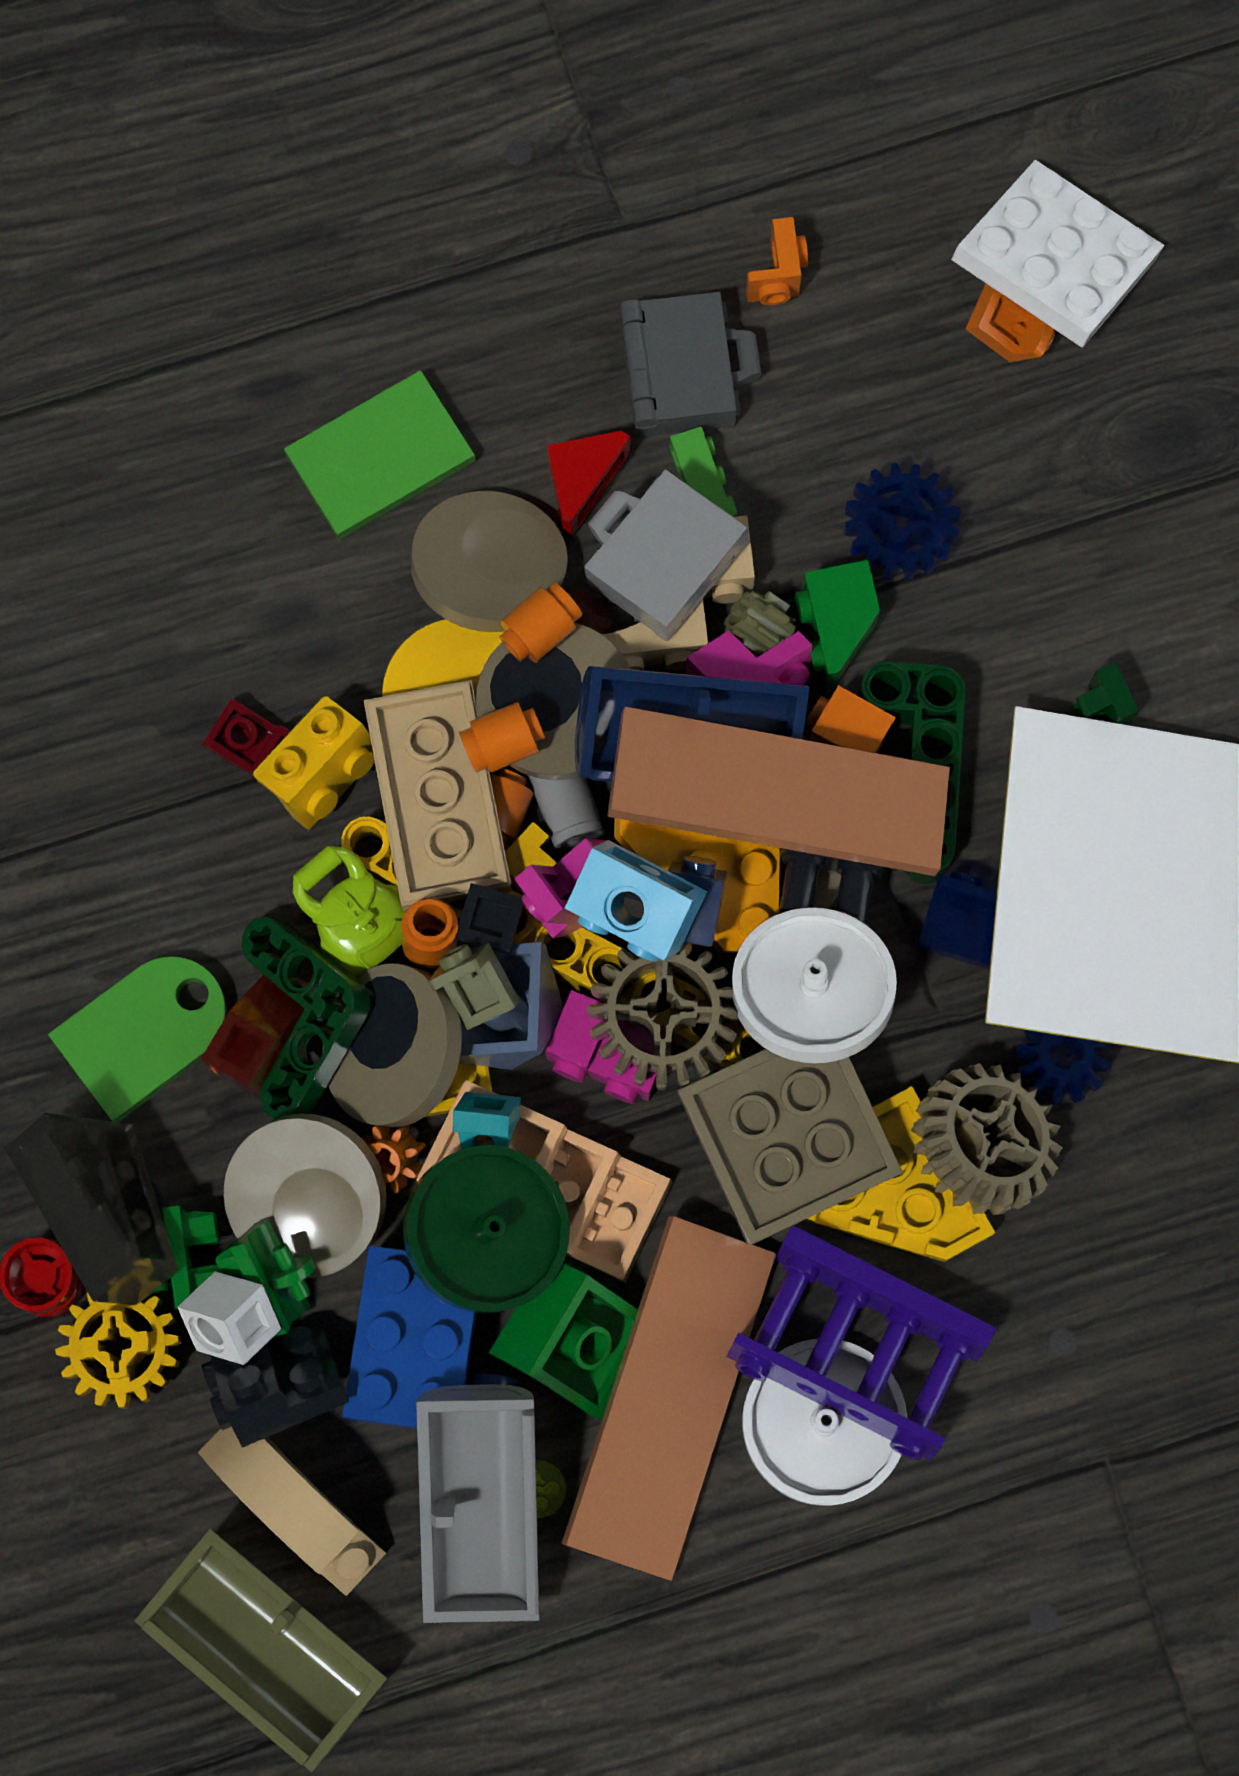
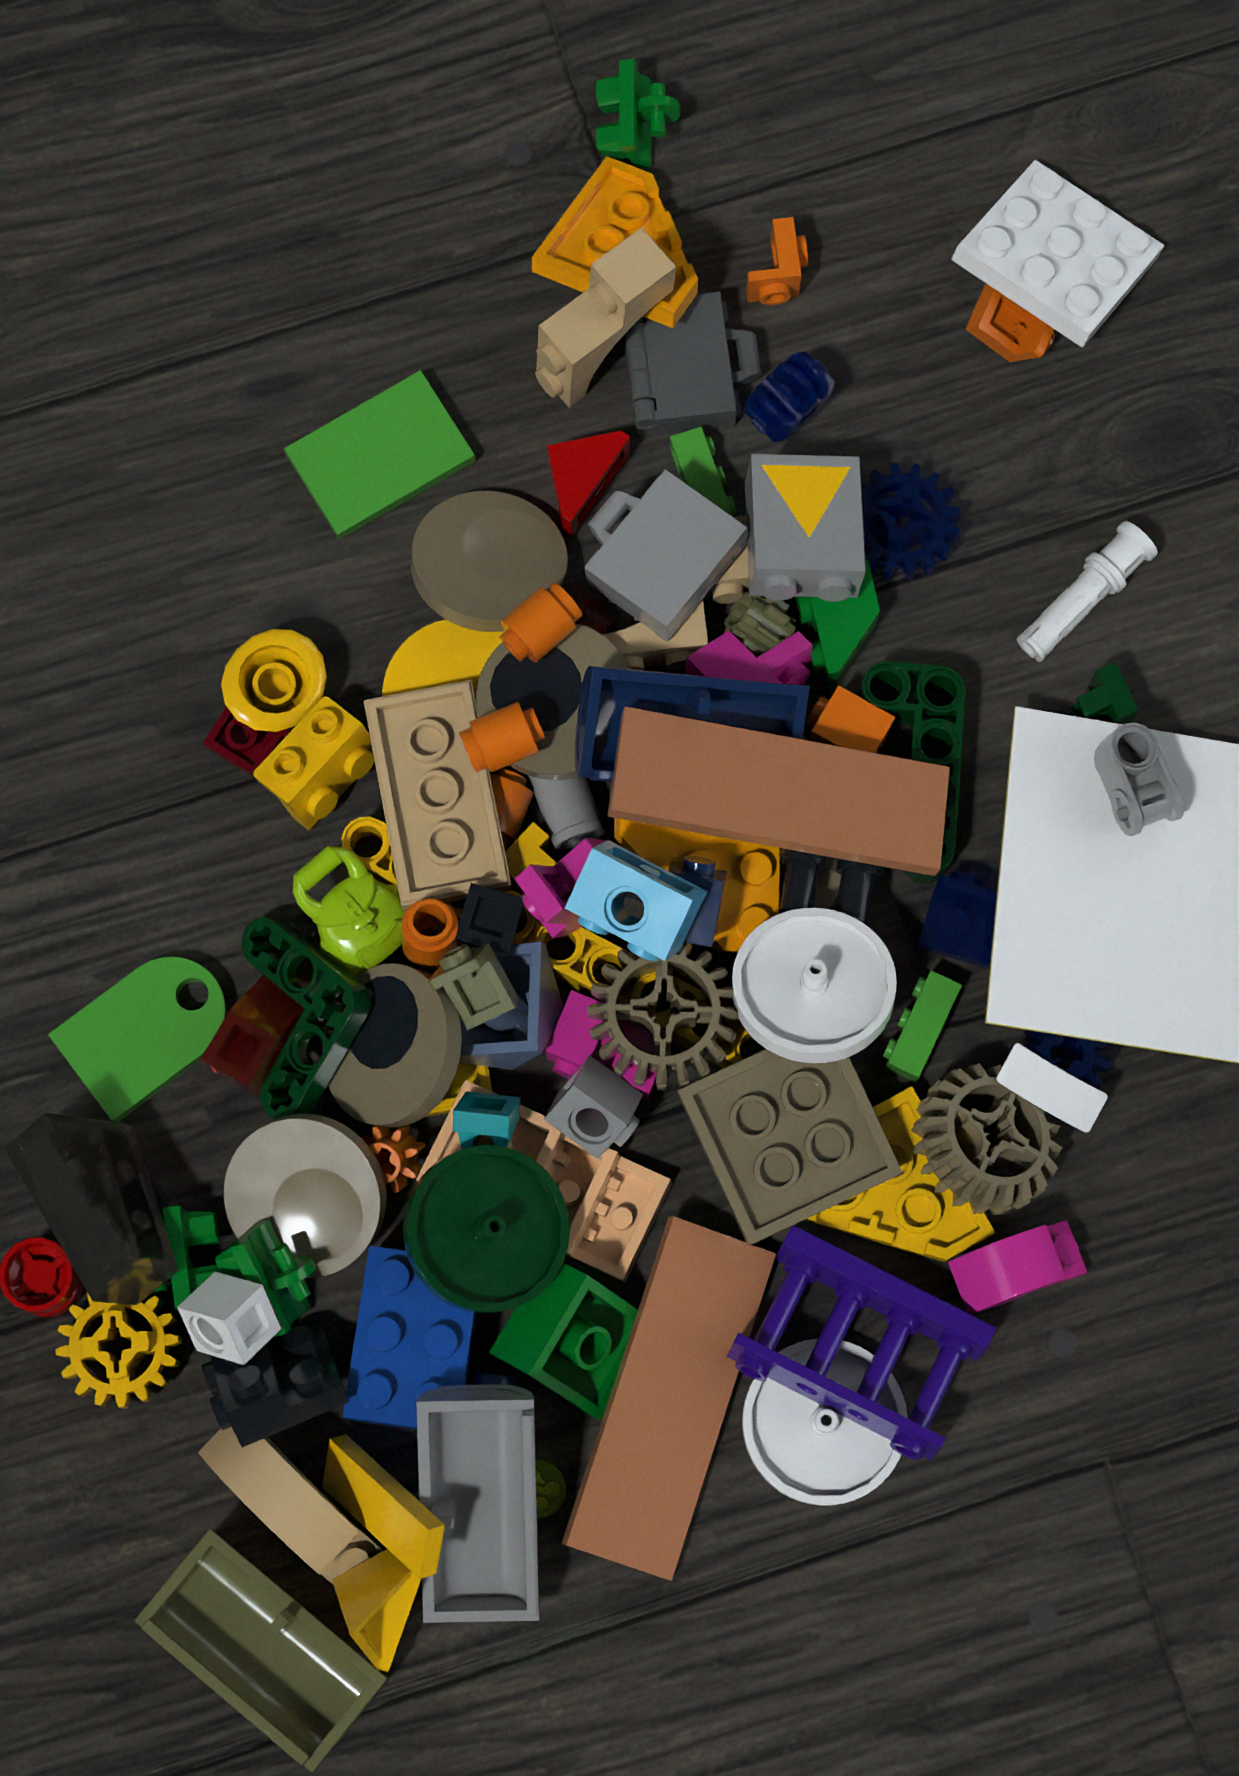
(274, 680): none -> yellow hat
(377, 1605): none -> yellow slope
(383, 1506): none -> yellow tile
(583, 332): none -> tan arch
(595, 1108): none -> light grey brick
(604, 214): none -> light orange plate
(641, 110): none -> green hips
(789, 396): none -> clear blue gear
(804, 526): none -> light grey brick
(921, 1025): none -> bright green piece
(1017, 1266): none -> dark pink brick
(1051, 1088): none -> white sticker
(1103, 575): none -> white pin
(1137, 783): none -> light grey piece

